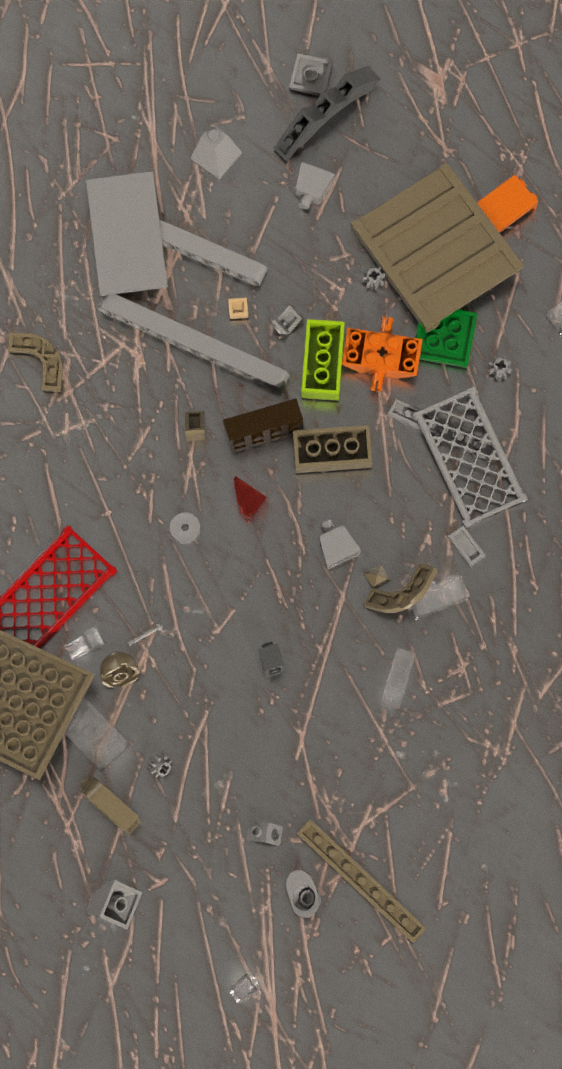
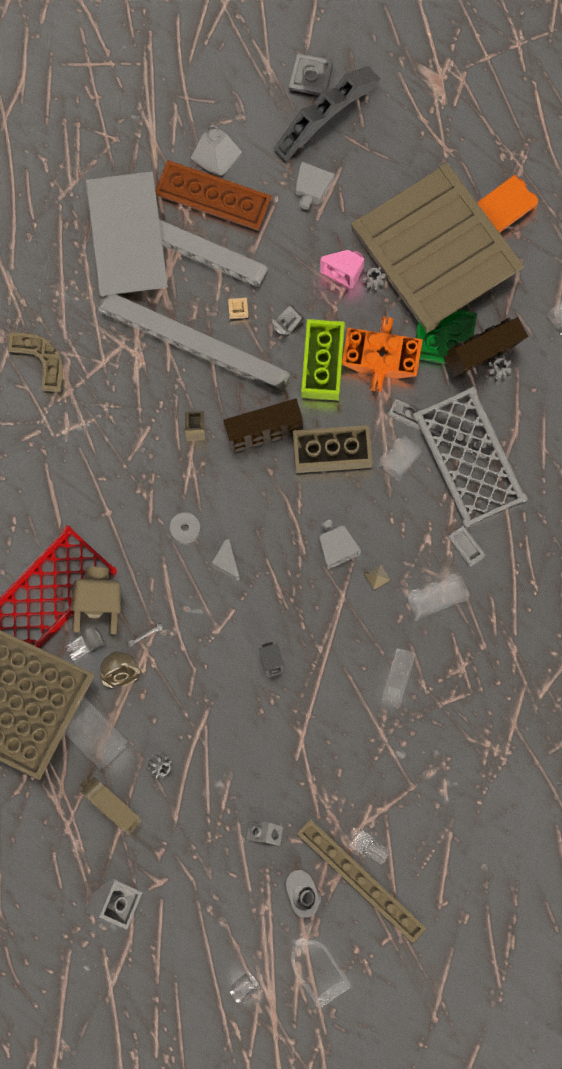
(95, 597): none -> dark tan piece
(213, 195): none -> dark orange plate
(225, 561): none -> light grey slope
(248, 499): clear red slope -> none
(331, 993): none -> clear window
(343, 267): none -> bright pink slope
(366, 845): none -> clear piece
(400, 458): none -> clear brick
(406, 597): dark tan plate -> none
(485, 345): none -> dark brown brick

